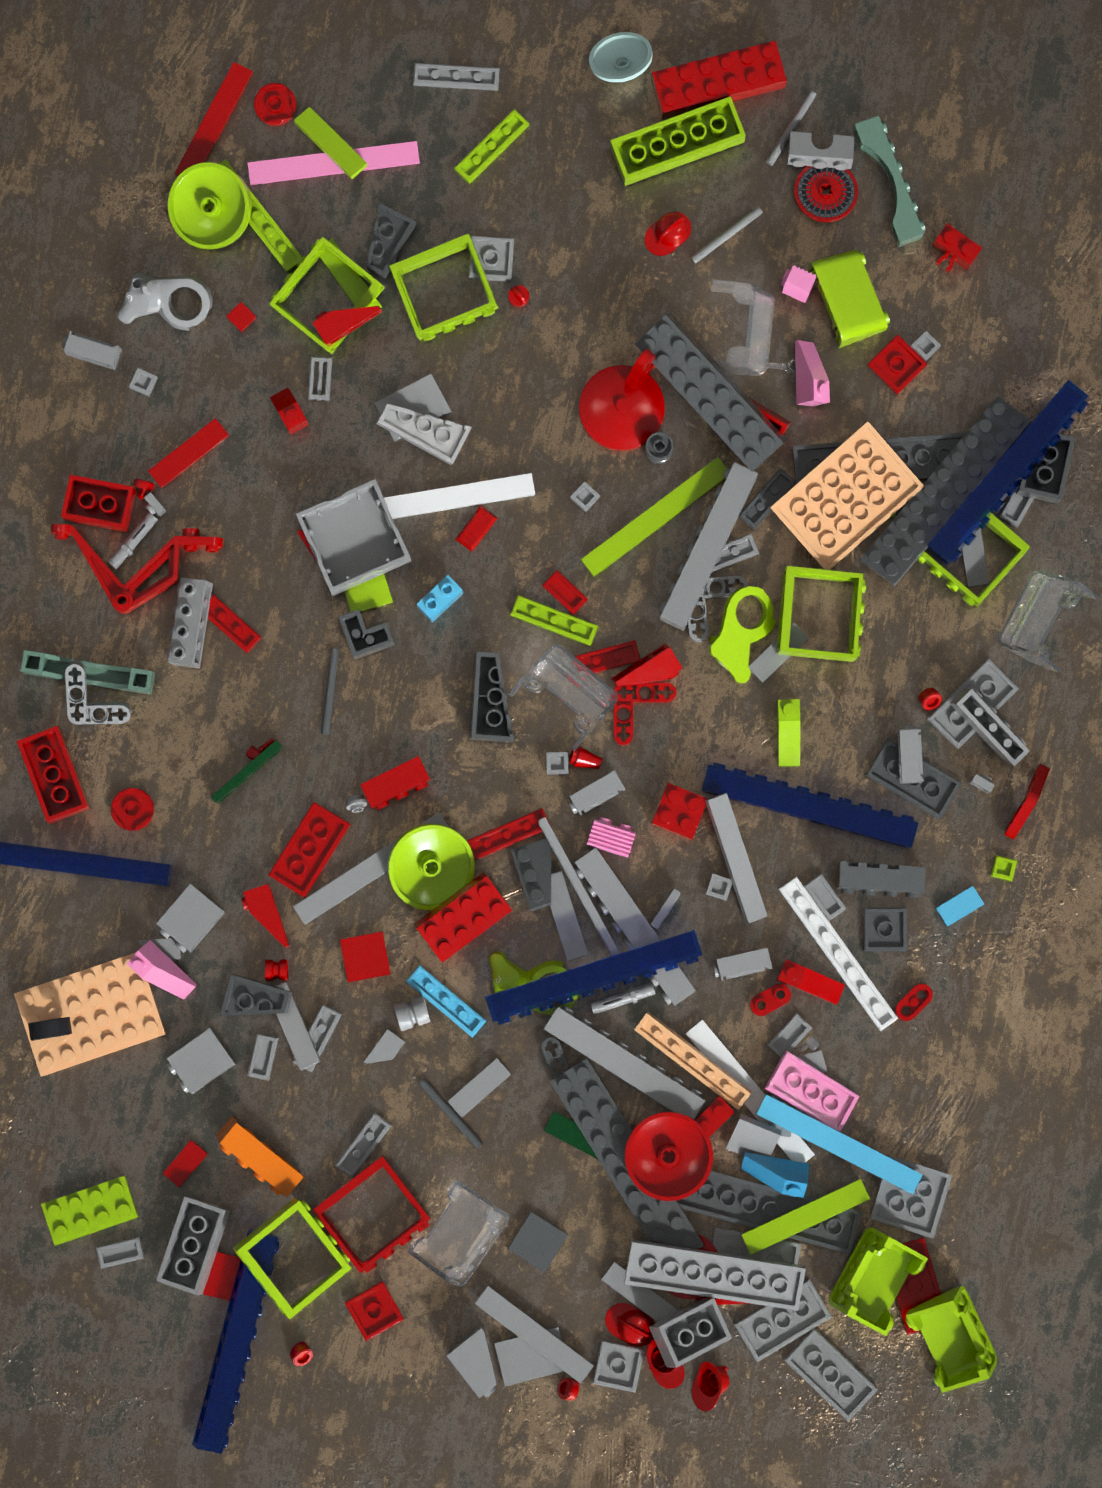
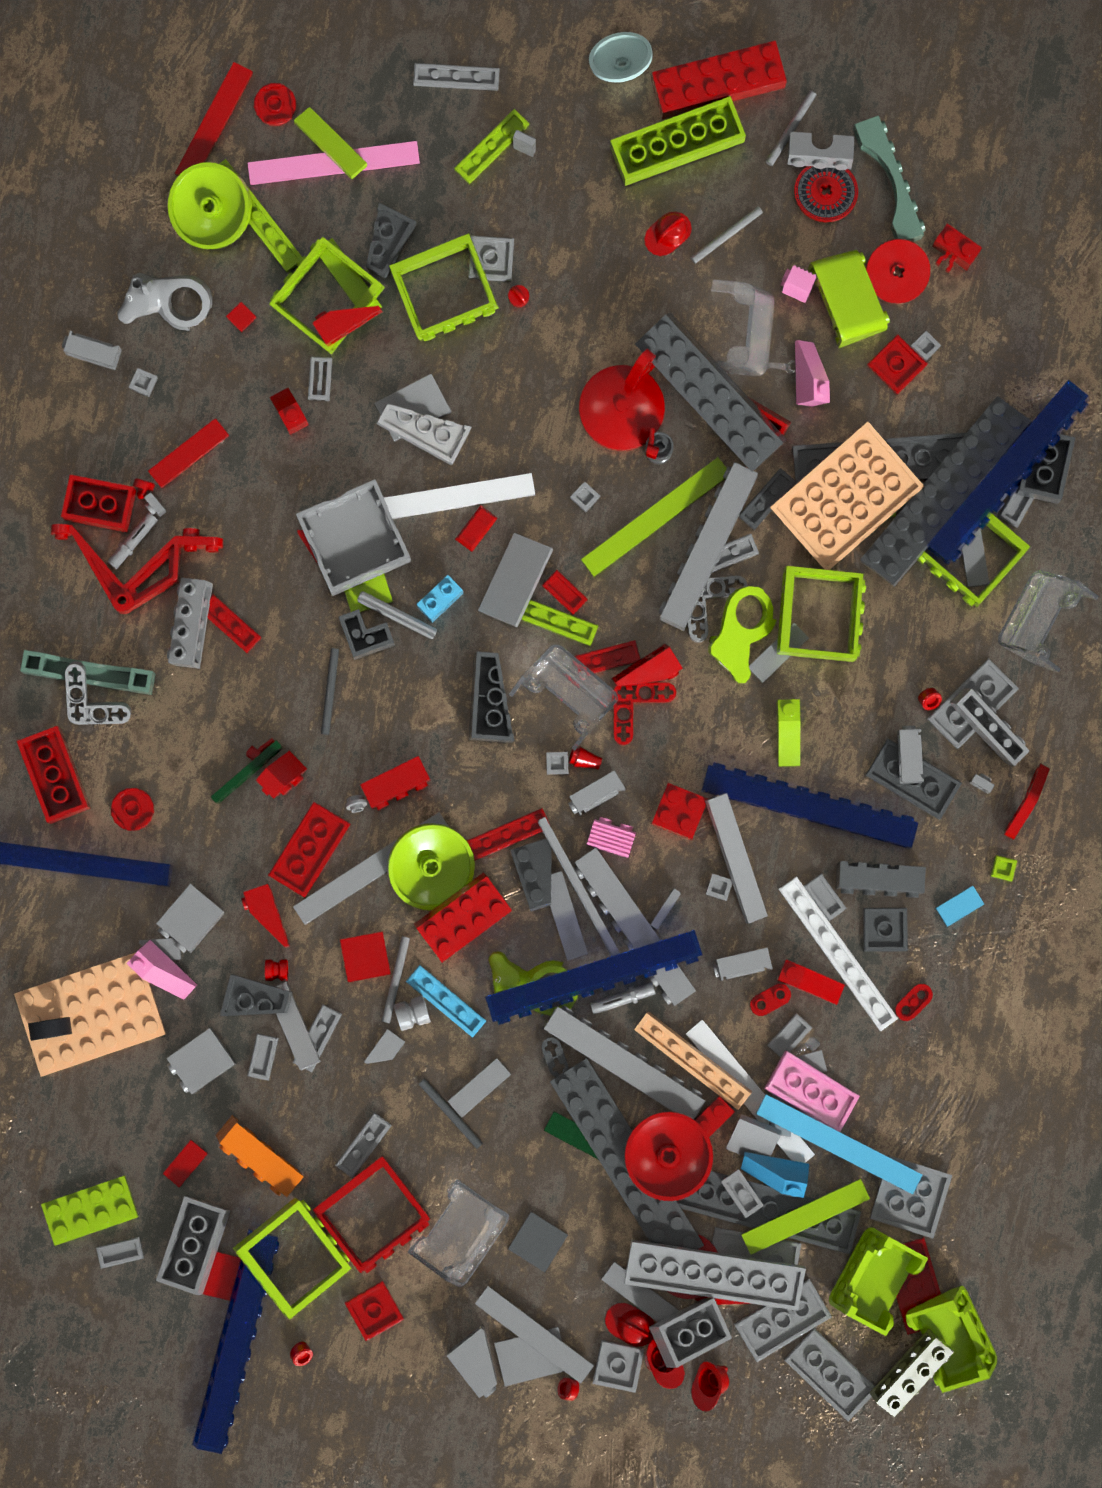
(281, 774): none -> red brick
(395, 979): none -> light grey bar
(397, 615): none -> light grey axle
(515, 580): none -> light grey tile
(524, 143): none -> light grey tile
(652, 451): none -> red hand
(742, 1193): none -> light grey plate
(904, 255): none -> red piece
(911, 1372): none -> brick

